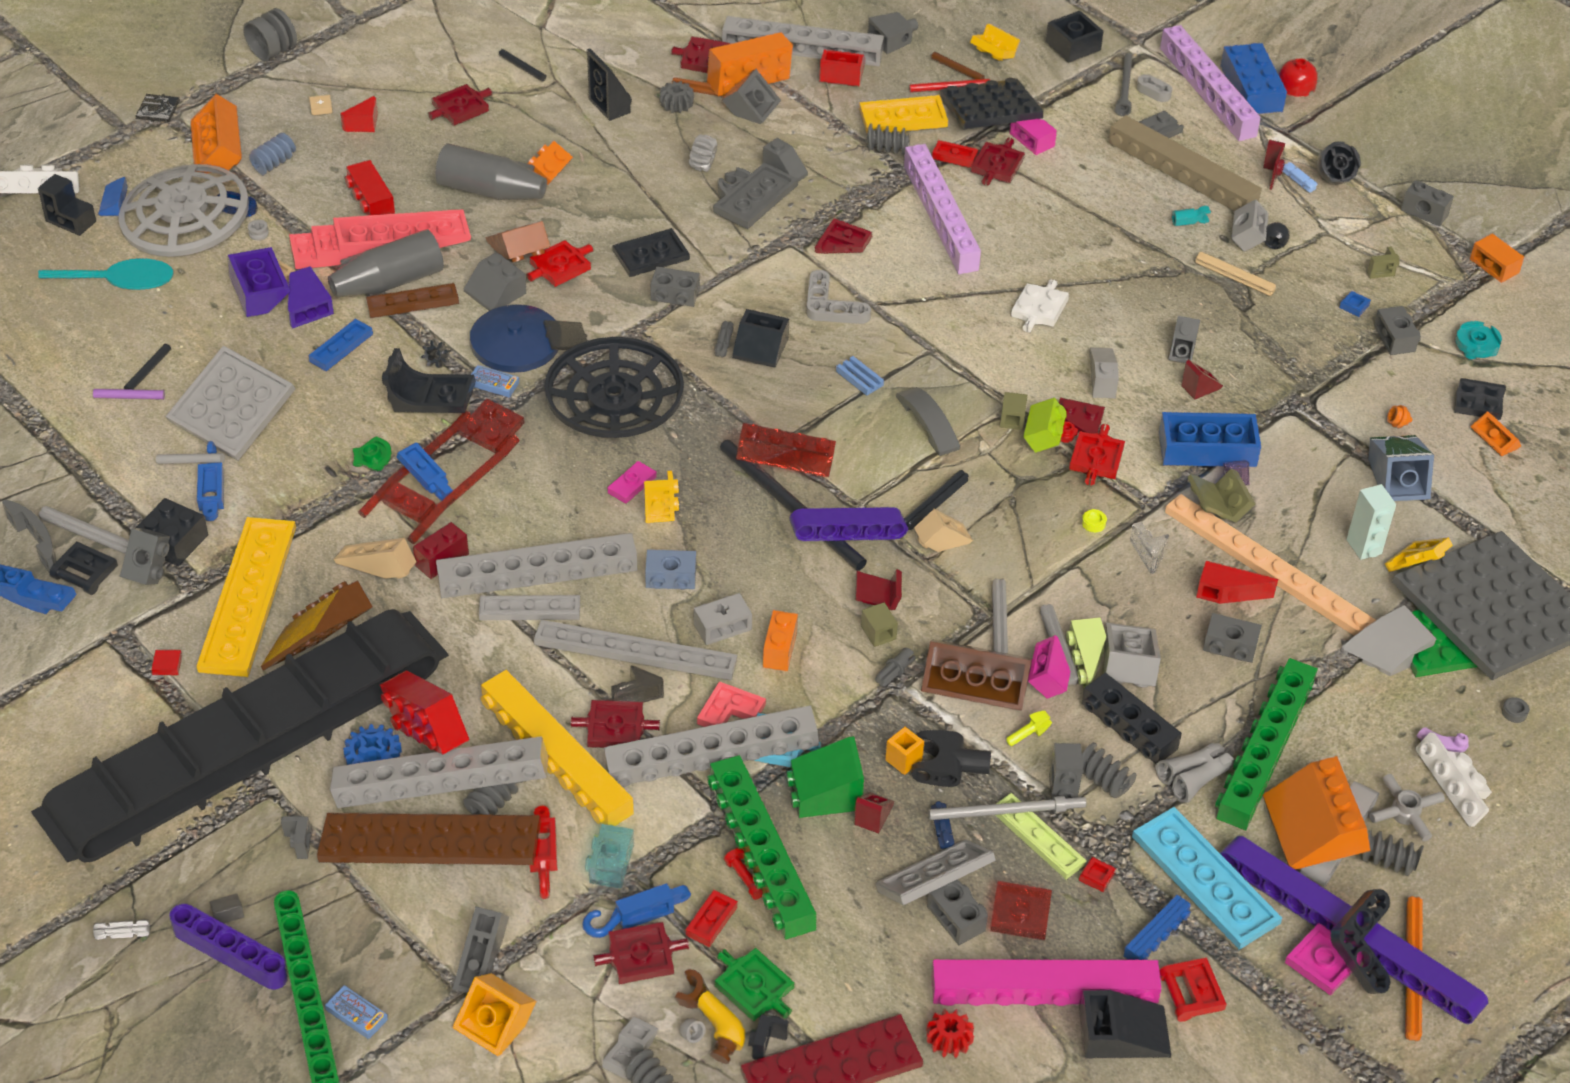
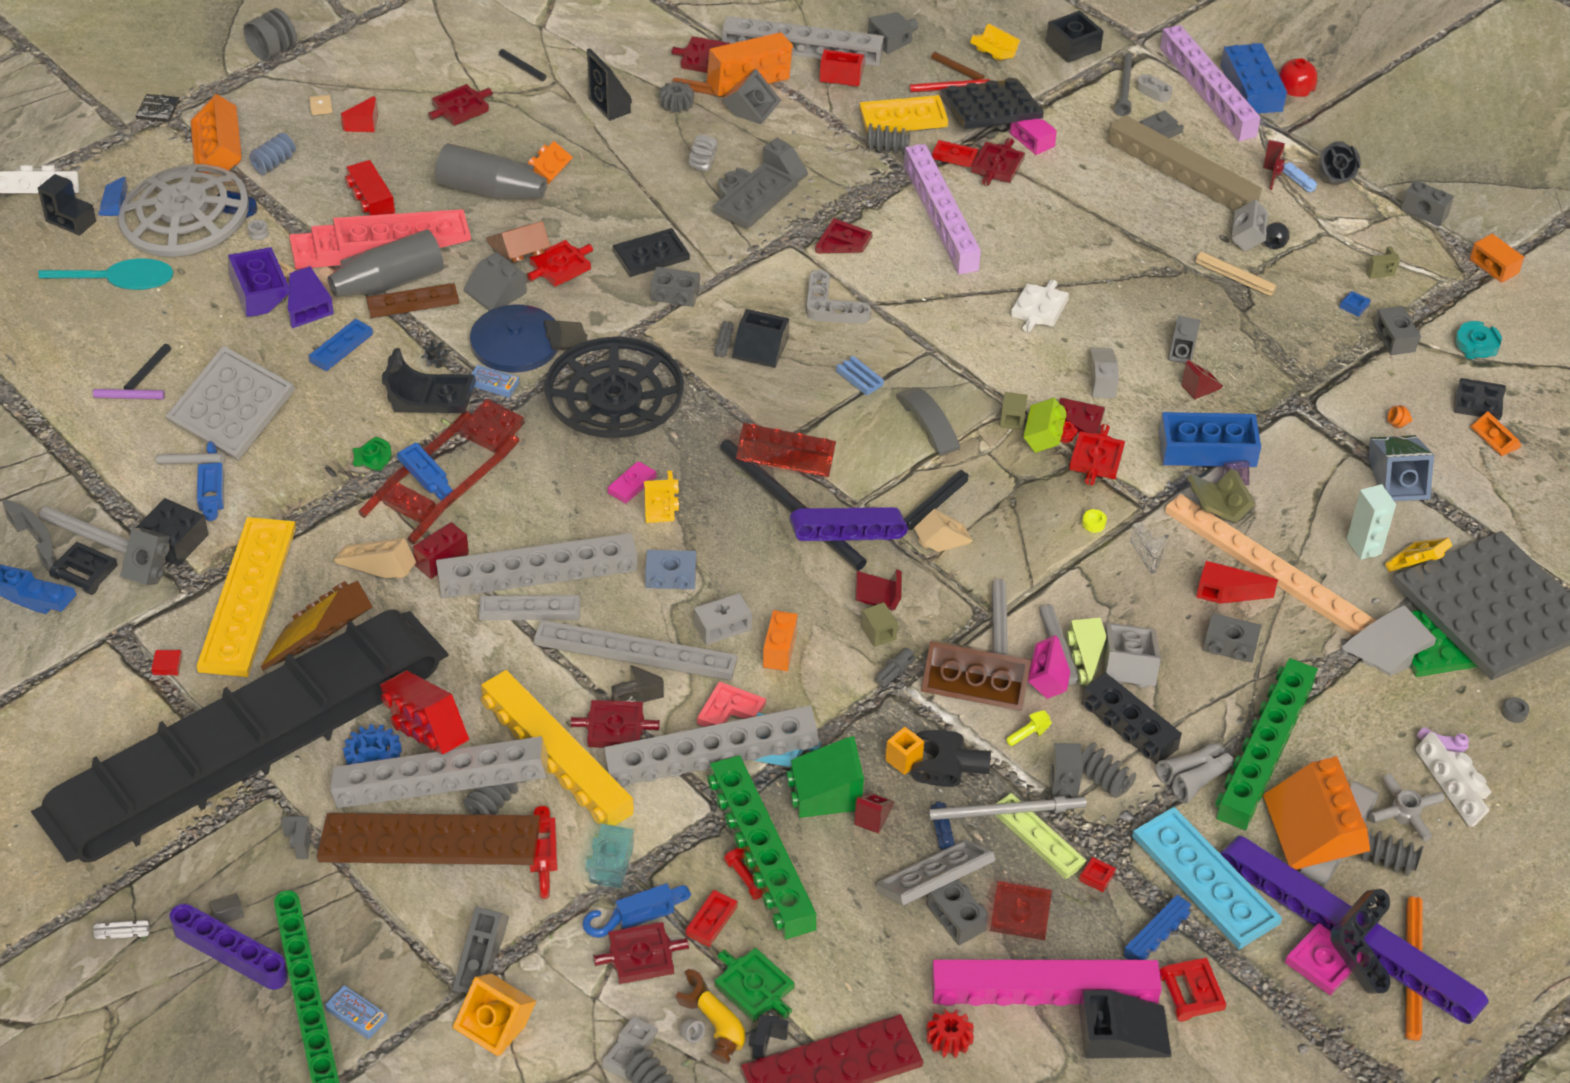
(1190, 216): teal bar -> none

